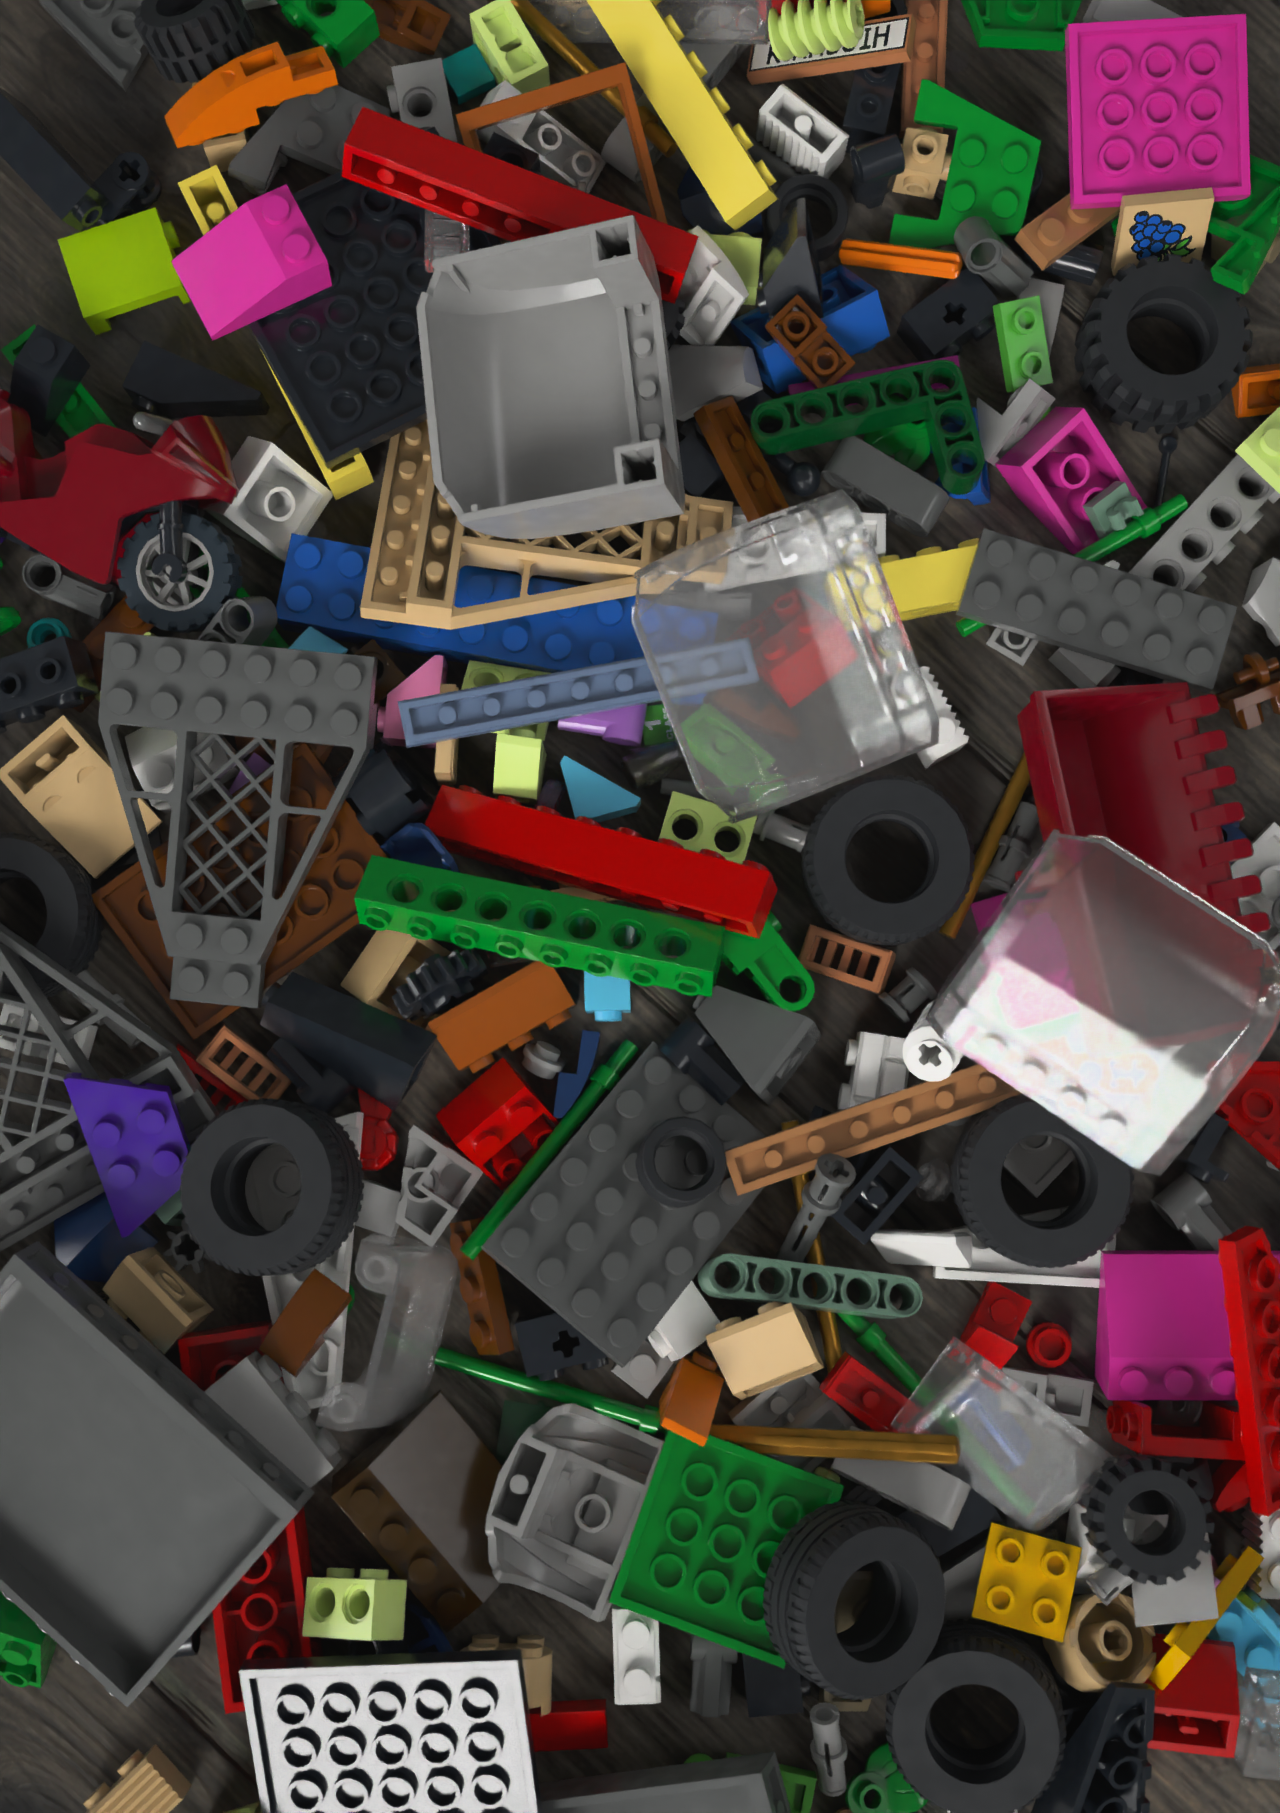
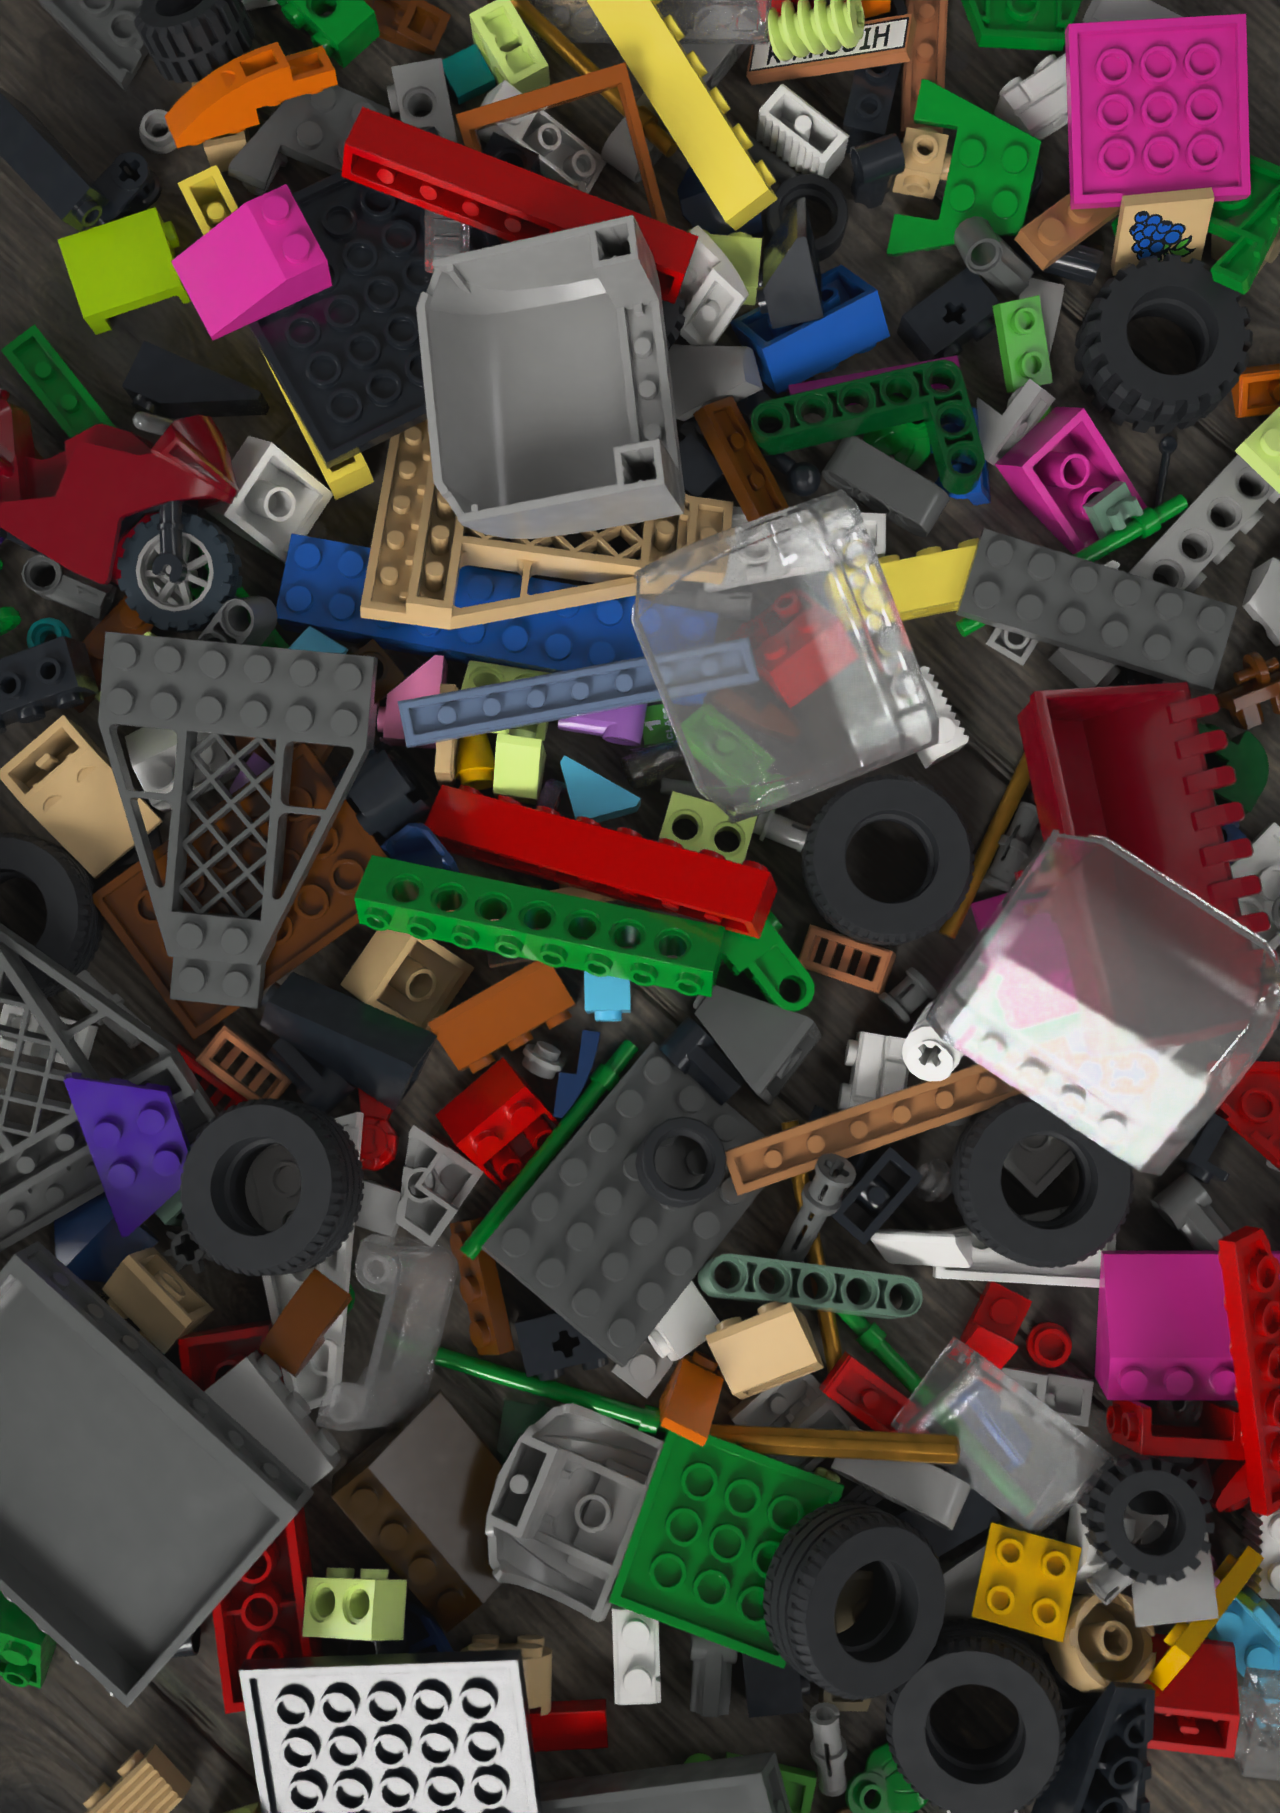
(46, 377): black slope -> none
(150, 125): none -> light grey plate
(440, 984): black gear -> none
(475, 762): none -> yellow cone
(808, 344): reddish brown slope -> none
(901, 258): orange axle -> none
(1037, 102): none -> white brick
(1250, 765): none -> dark green brick

